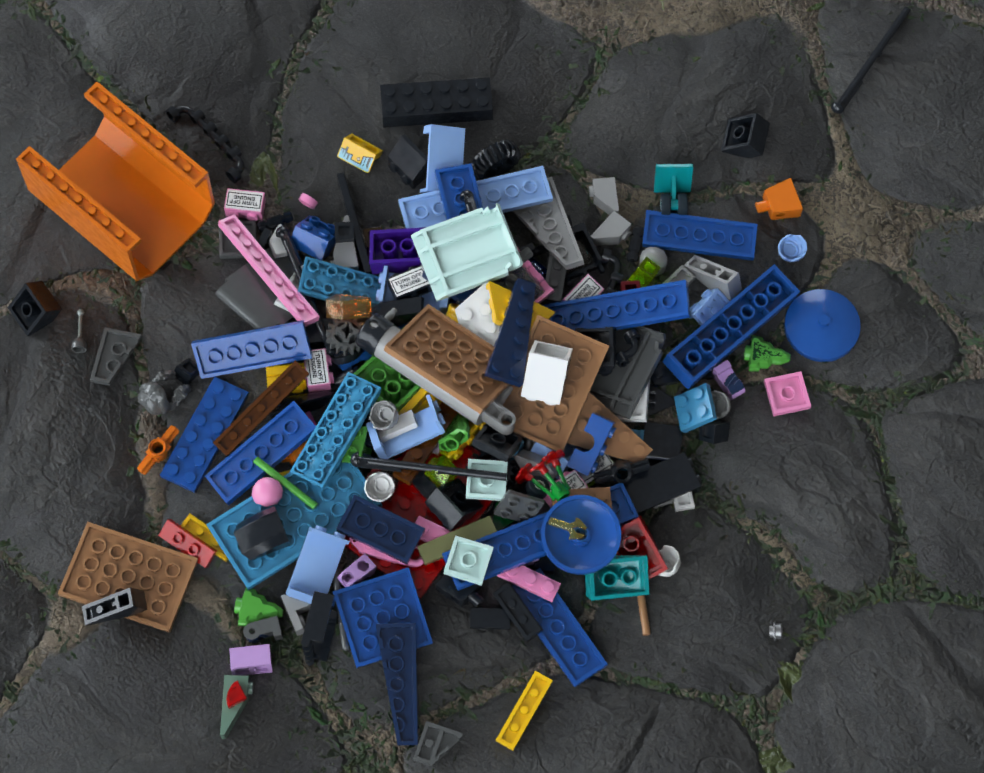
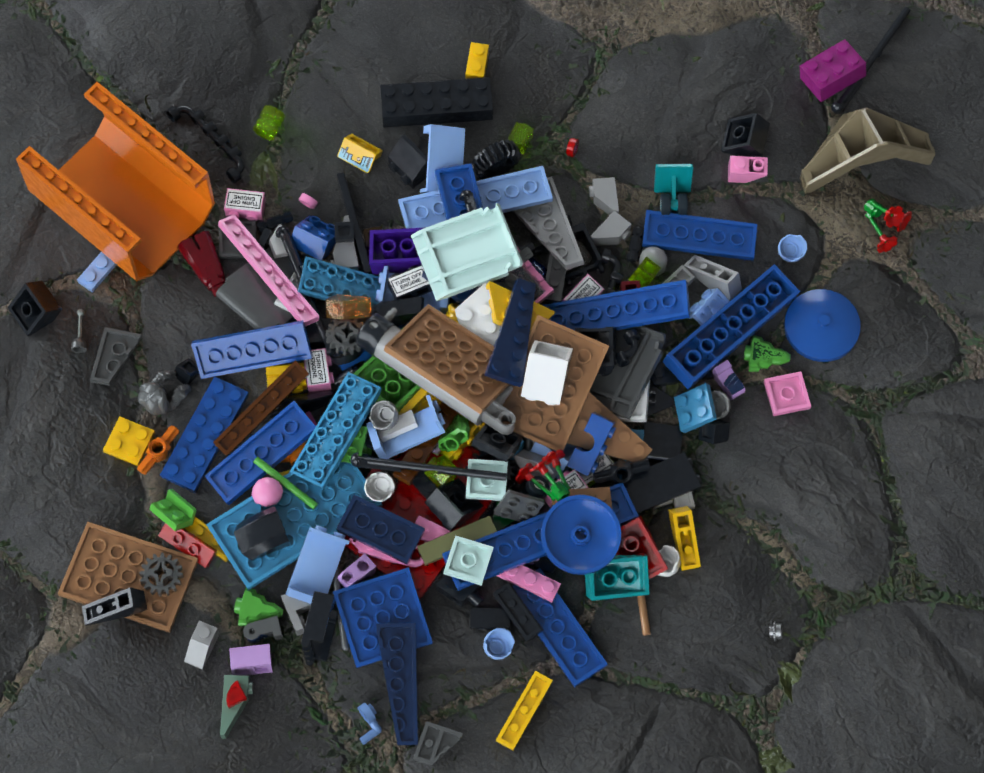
(96, 272): none -> light blue plate
(129, 441): none -> yellow plate
(152, 573): none -> dark grey gear
(174, 511): none -> bright green bracket
(201, 644): none -> light grey slope
(203, 260): none -> dark red piece
(268, 122): none -> clear neon green wheel
(368, 713): none -> medium blue plate
(477, 60): none -> yellow brick
(498, 643): none -> light blue hair
(521, 136): none -> clear neon green brick
(569, 527): clear yellow bar -> none
(572, 147): none -> red tile
(684, 537): none -> yellow slope
(747, 169): none -> bright pink slope
(780, 201): orange torso -> none
(832, 70): none -> magenta brick
(864, 139): none -> dark tan panel
(893, 217): none -> red plant

